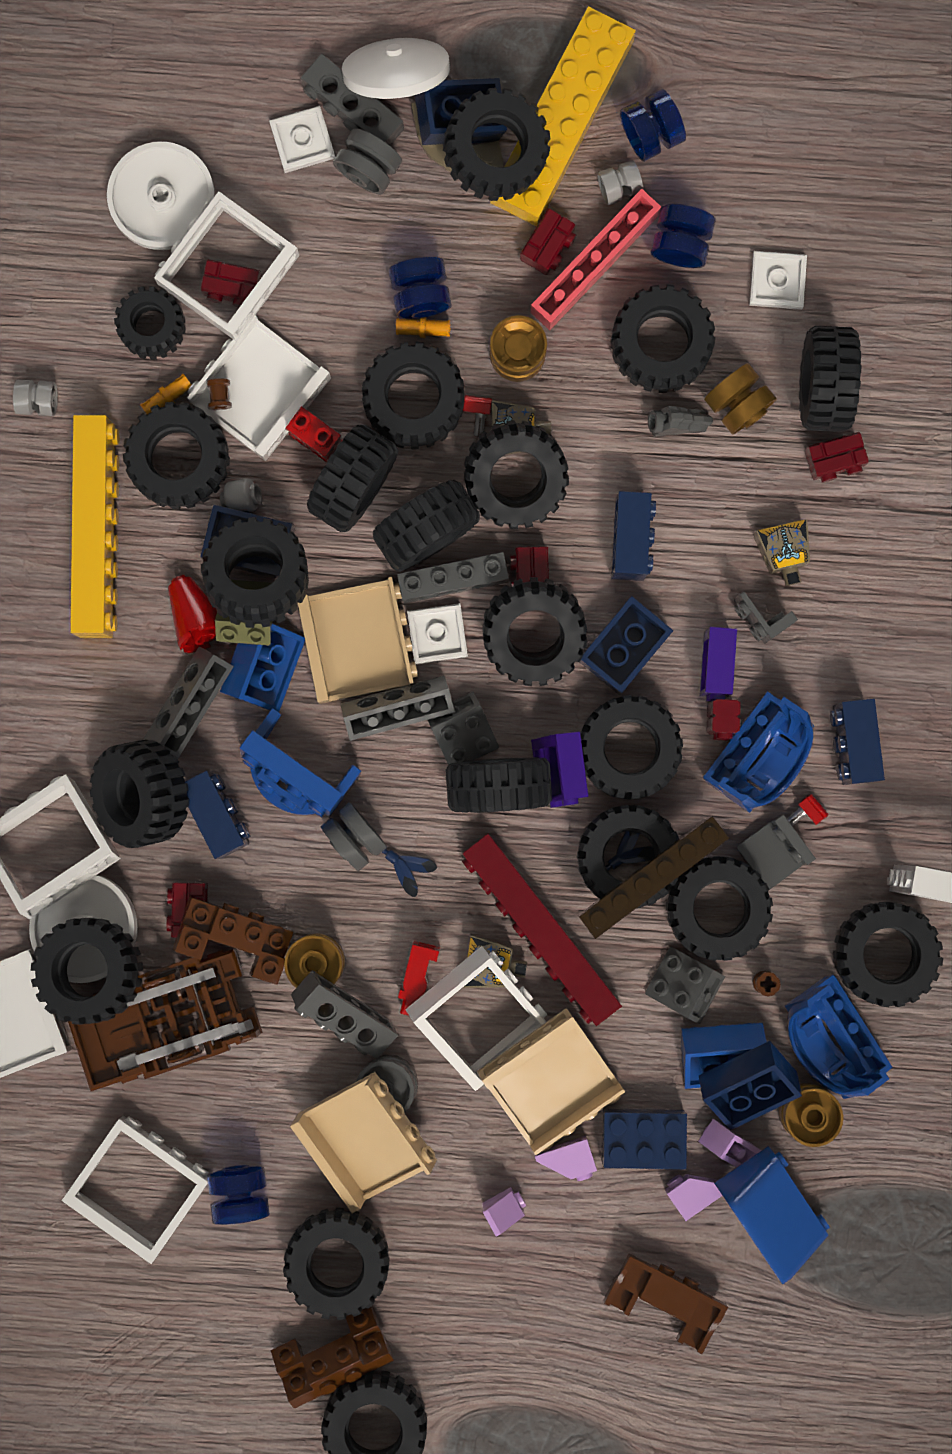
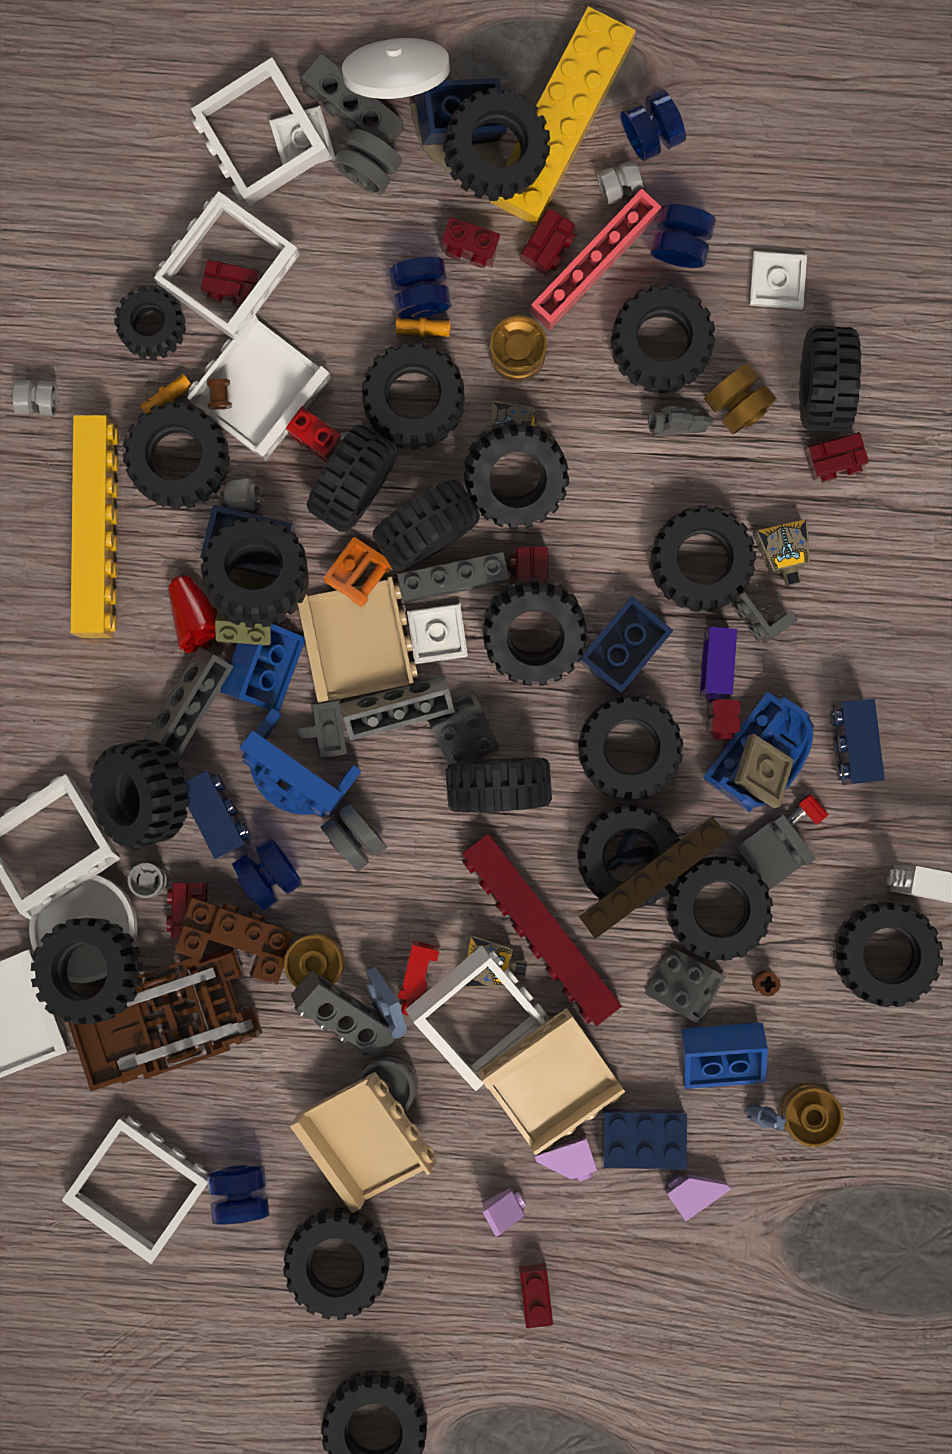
(147, 880): none -> light grey wheel
(158, 193): white dish -> none
(260, 878): none -> clear blue wheel
(285, 172): none -> white window
(327, 729): none -> dark grey plate
(334, 1363): reddish brown bracket -> none
(350, 567): none -> orange plate
(383, 999): none -> sand blue plate
(404, 864): dark blue piece -> none
(470, 243): none -> dark red bracket
(481, 407): red piece -> none
(536, 1295): none -> dark red brick
(566, 766): dark purple window -> none
(633, 536): dark blue brick -> none
(670, 1294): reddish brown bracket -> none
(727, 1144): lavender slope -> none
(728, 533): none -> black tyre
(750, 1085): dark blue brick -> none
(764, 771): none -> dark tan plate
(765, 1116): none -> sand blue axle
(774, 1212): blue windscreen -> none
(818, 1054): blue piece -> none

